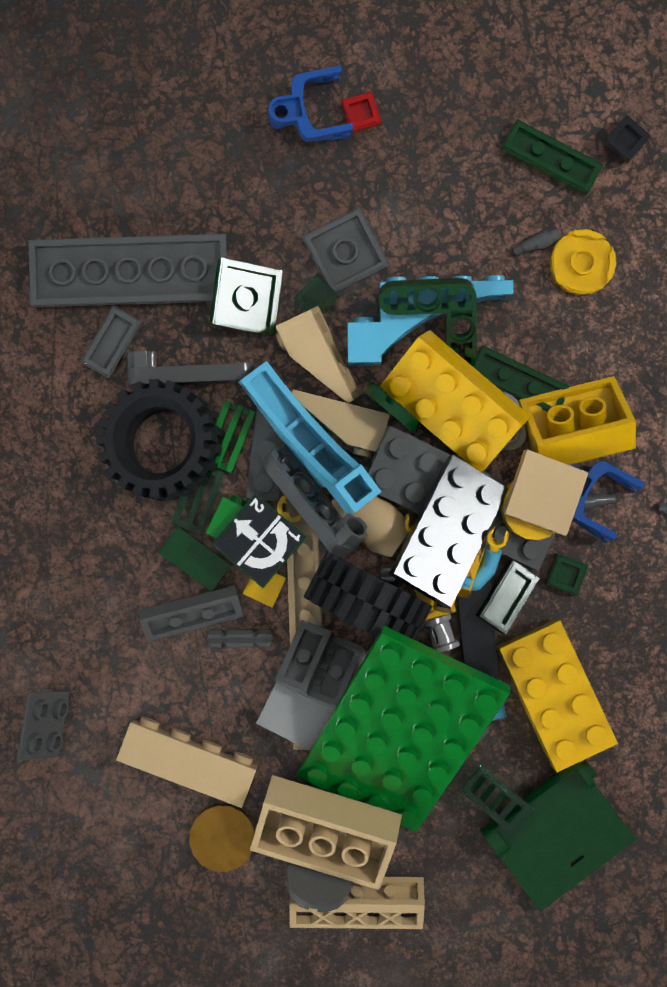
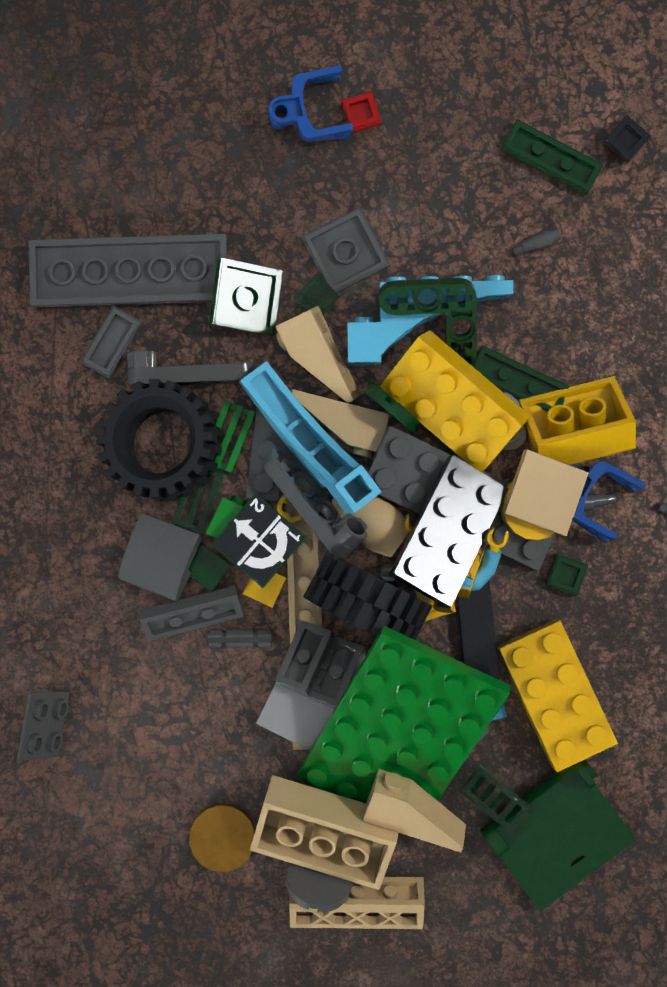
(159, 557): none -> dark grey slope
(187, 762): tan brick -> none
(408, 809): none -> tan slope
(441, 633): light grey bush -> none
(507, 597): tile -> none
(582, 262): yellow tile -> none

